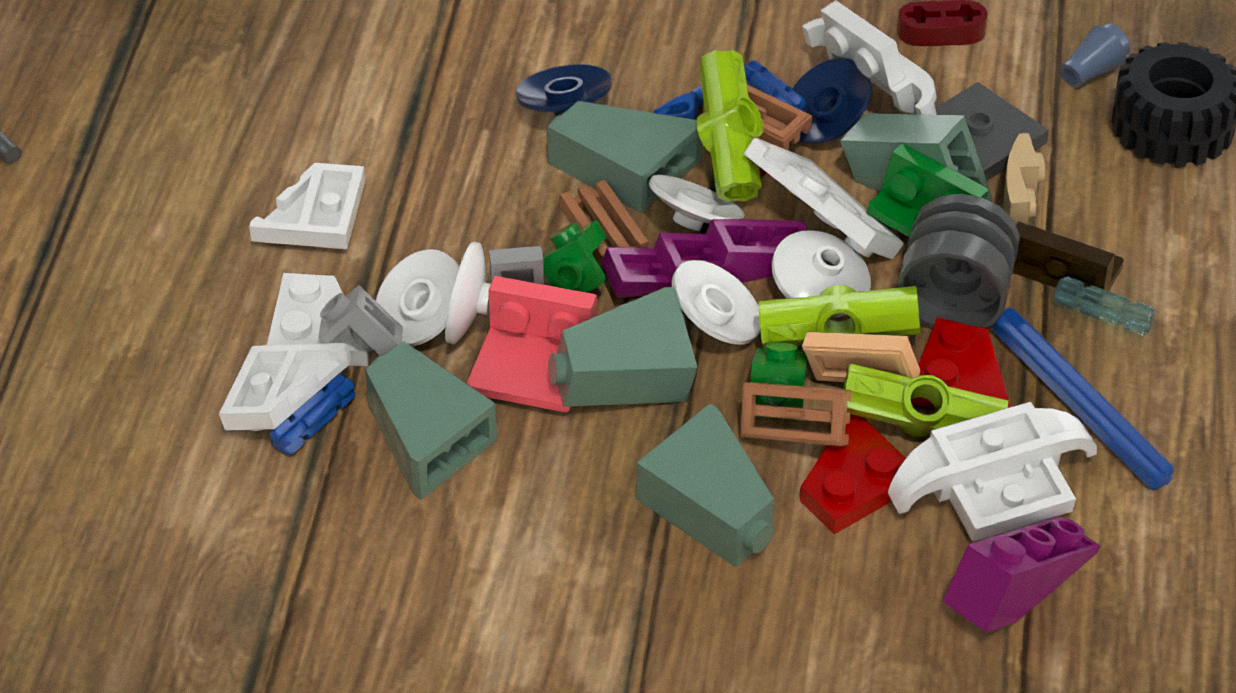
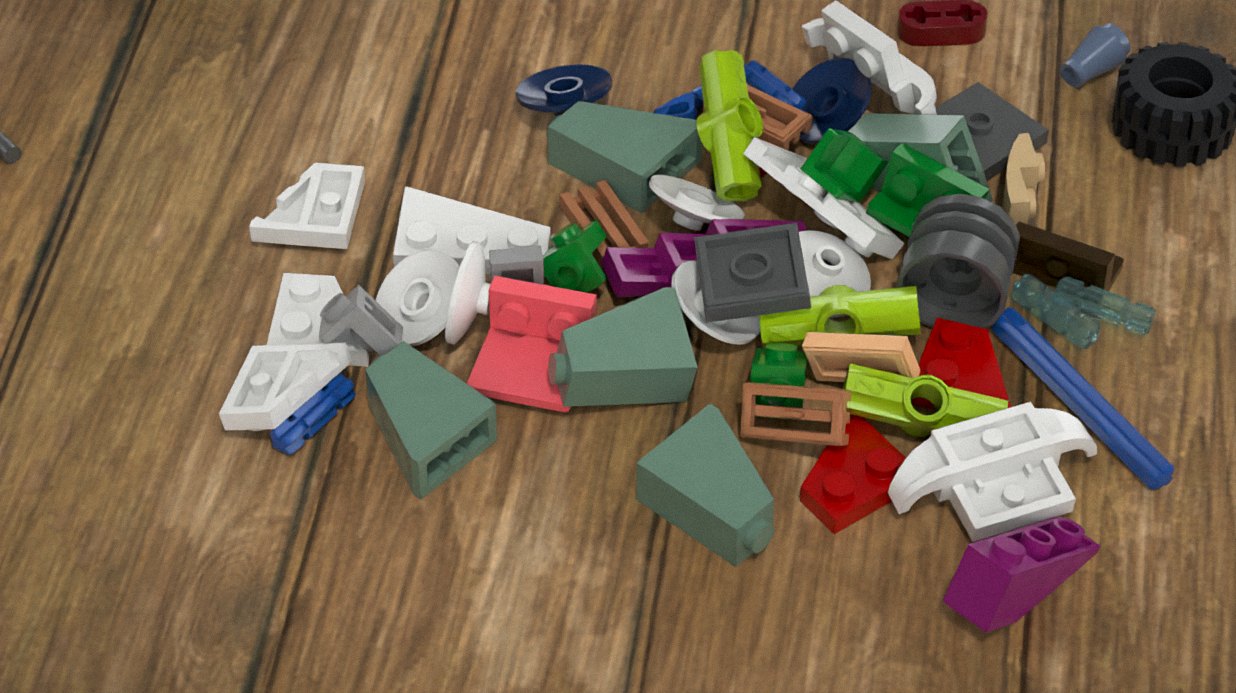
(451, 226): none -> white wing
(752, 272): none -> dark grey plate
(844, 165): none -> green panel
(1056, 311): none -> clear light blue axle

